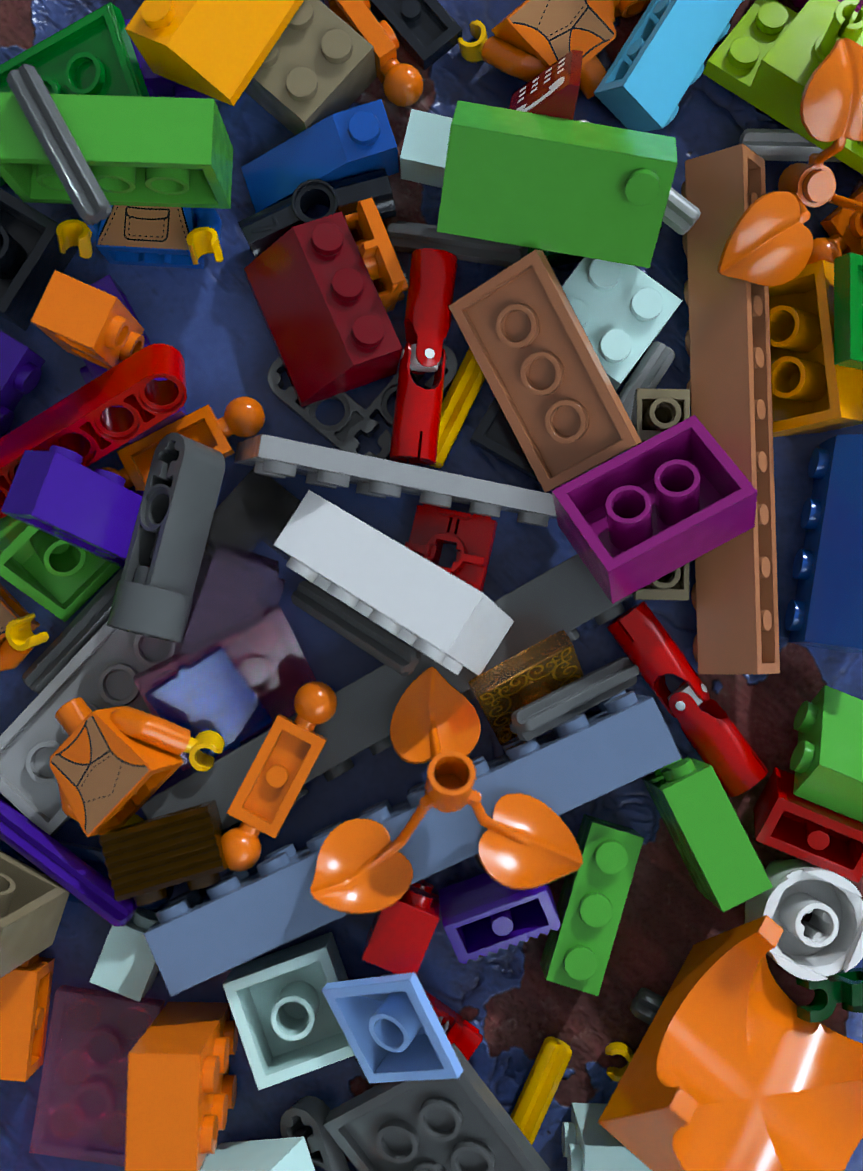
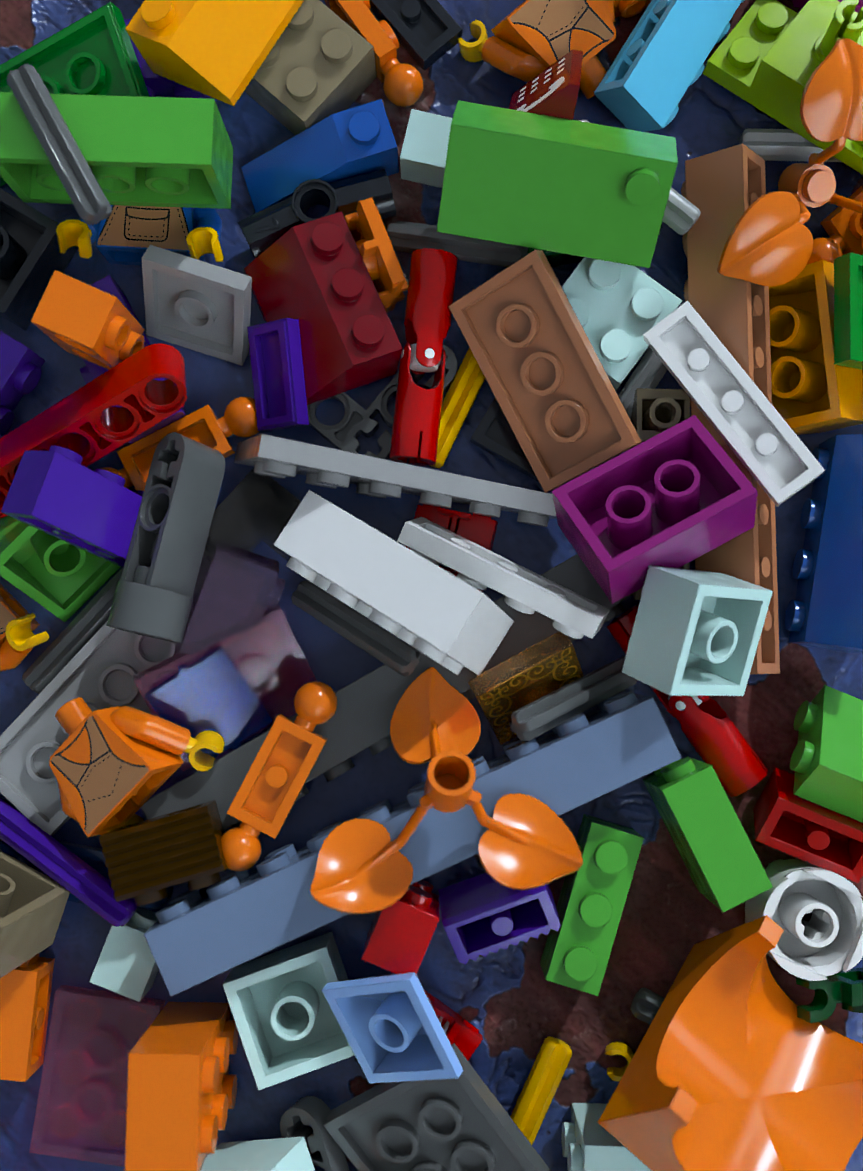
(196, 304): none -> light grey plate
(278, 374): none -> dark purple tile
(522, 587): none -> white plate
(696, 632): none -> light aqua brick
(733, 404): none -> white plate

